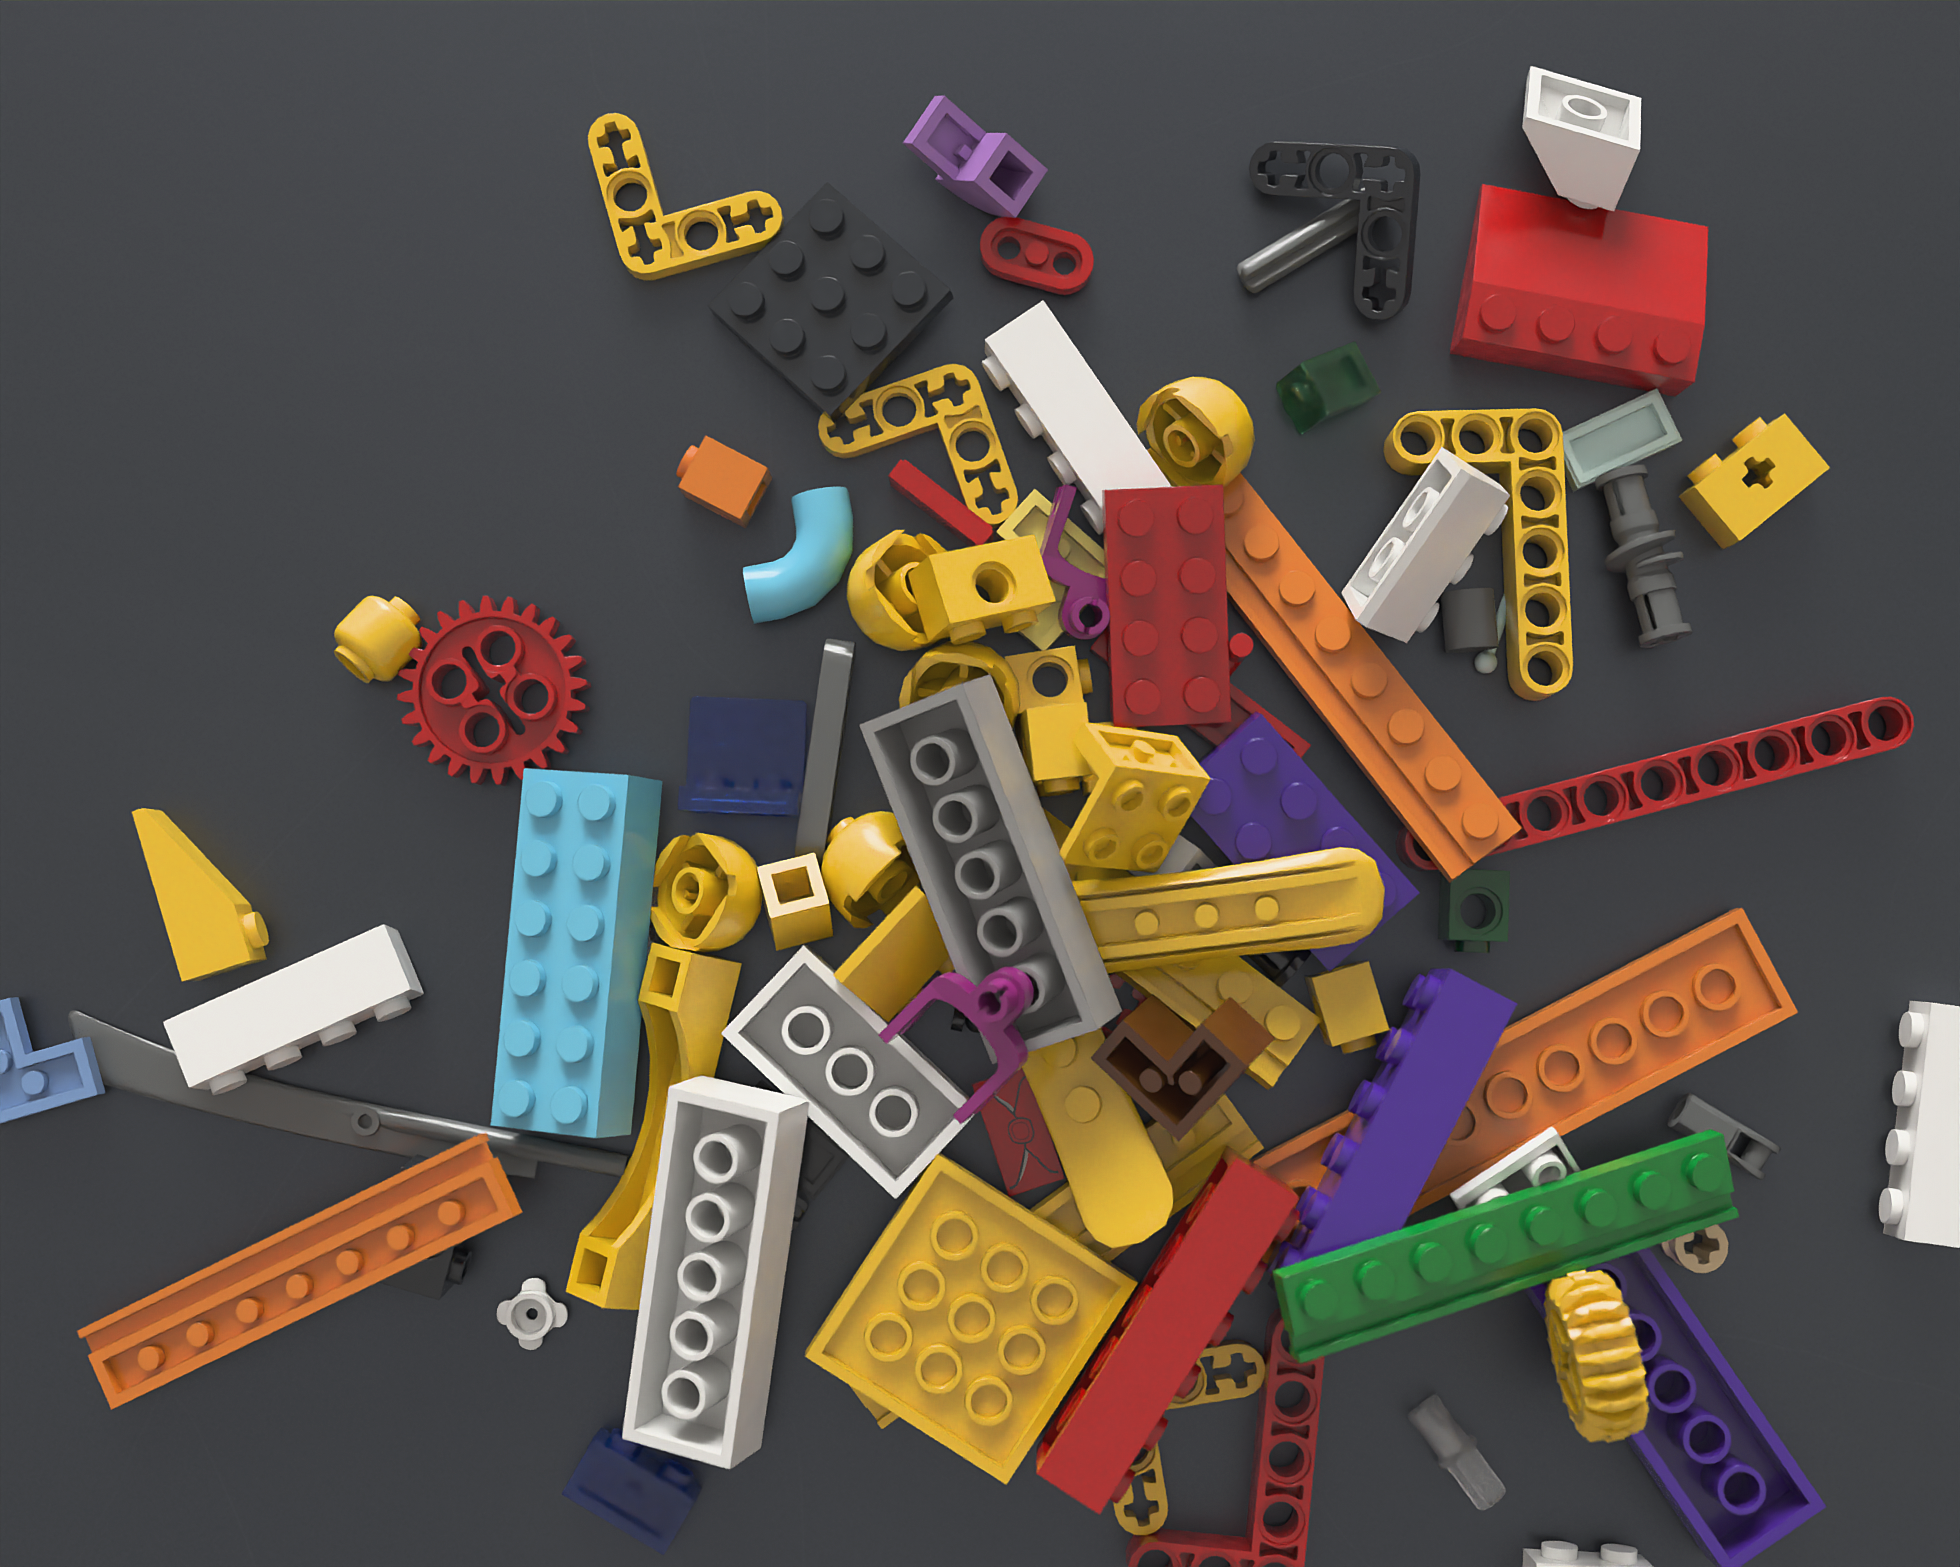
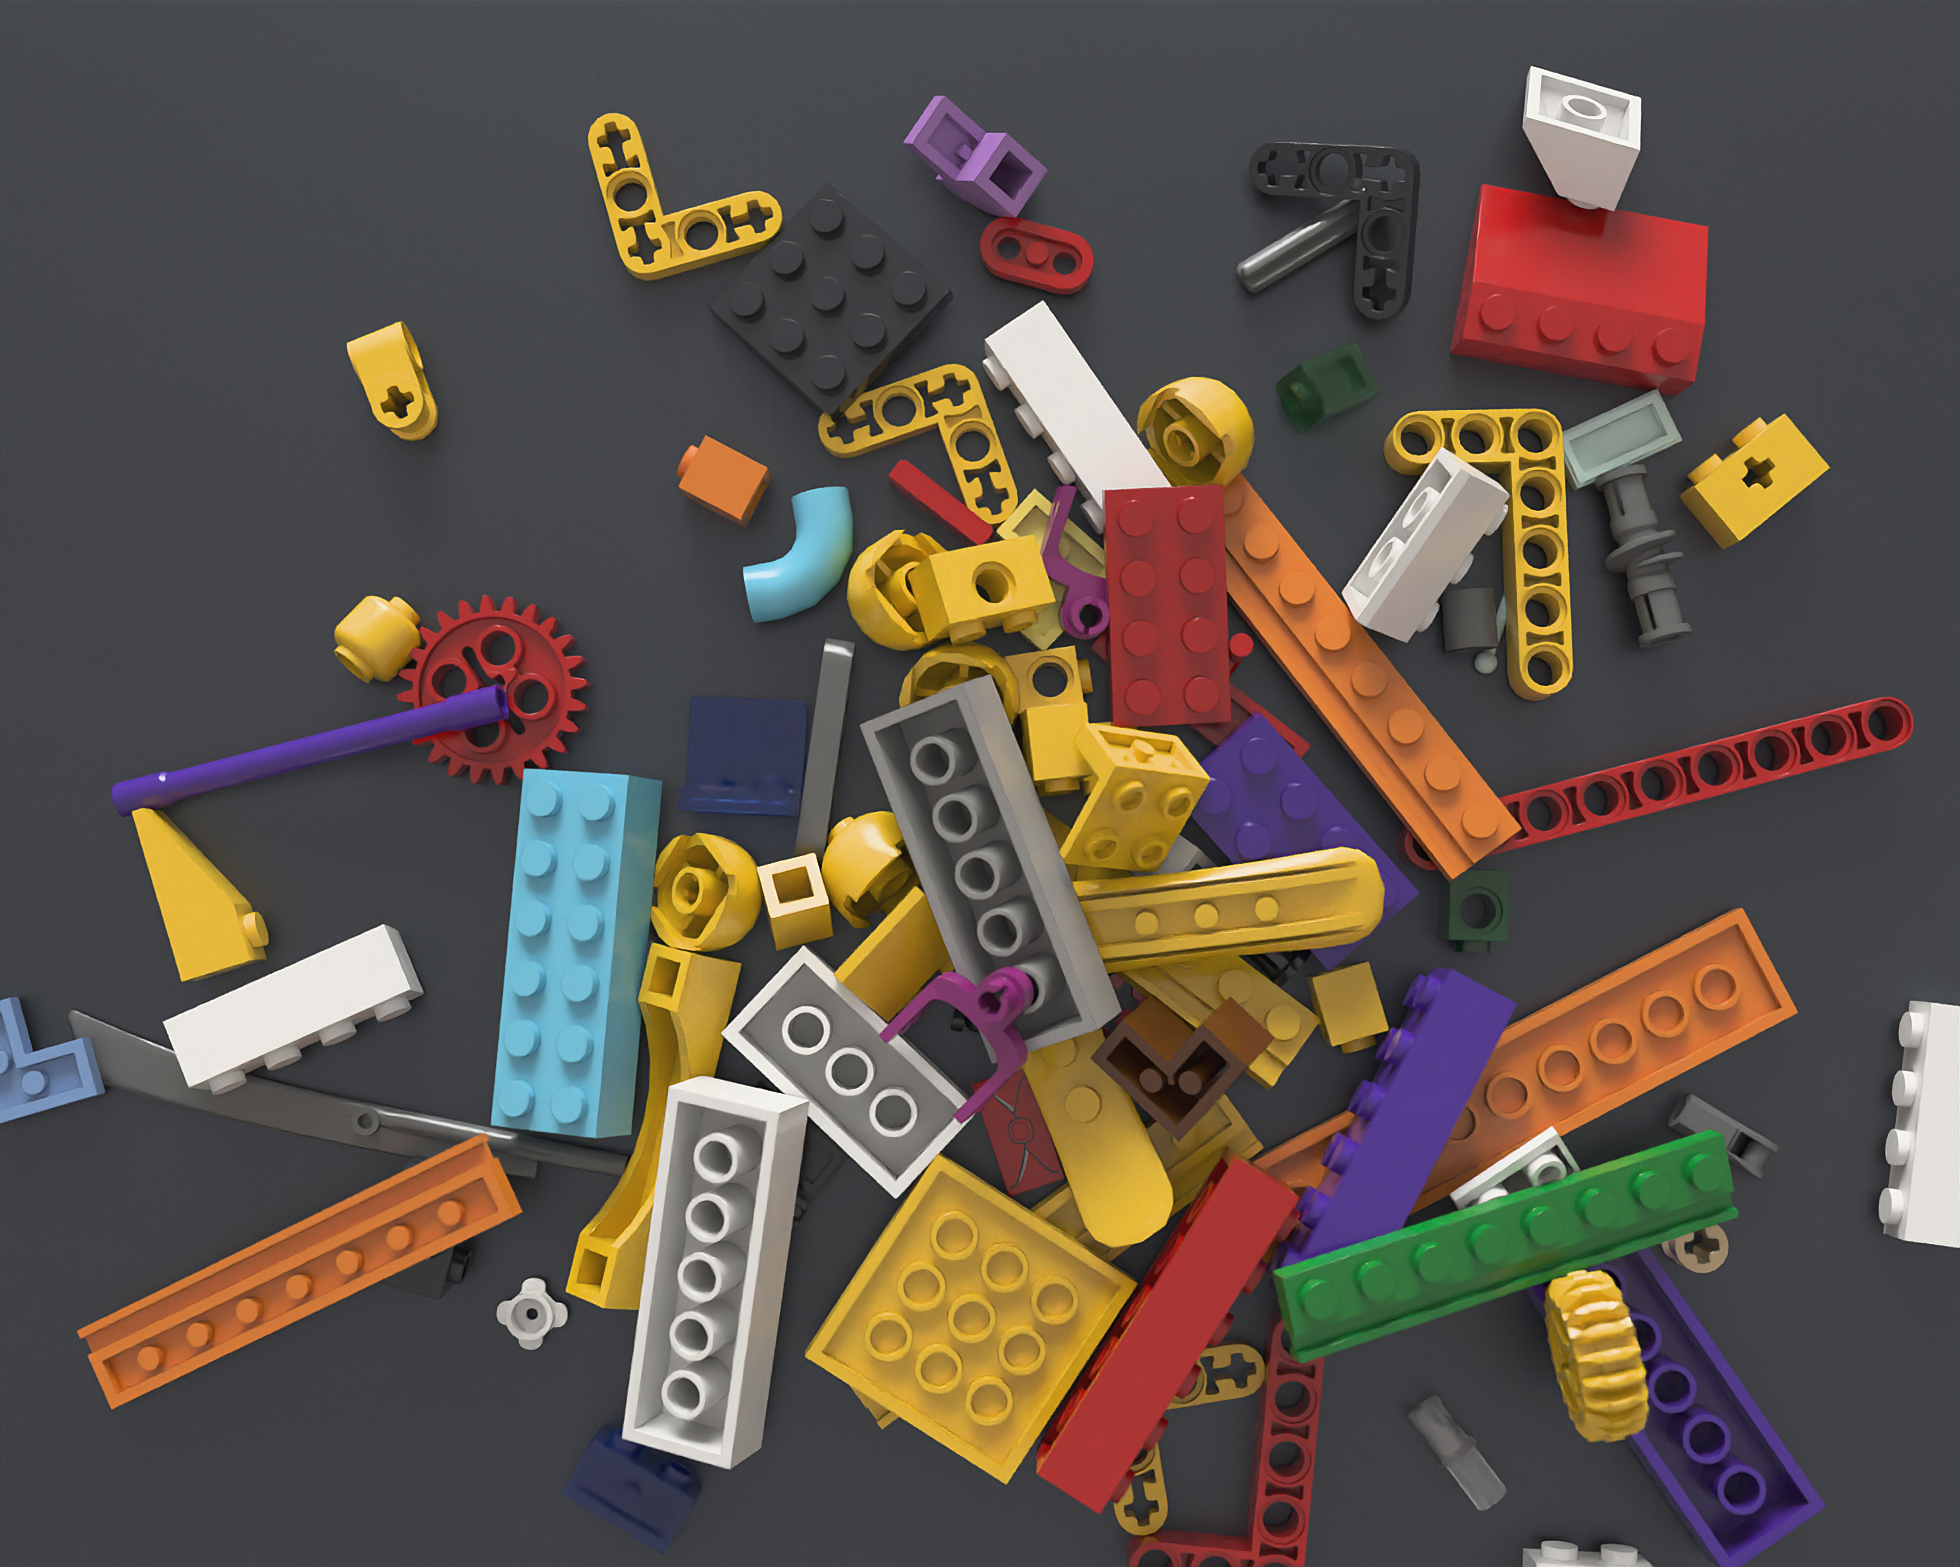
(392, 374): none -> yellow piece
(454, 714): none -> dark purple piece

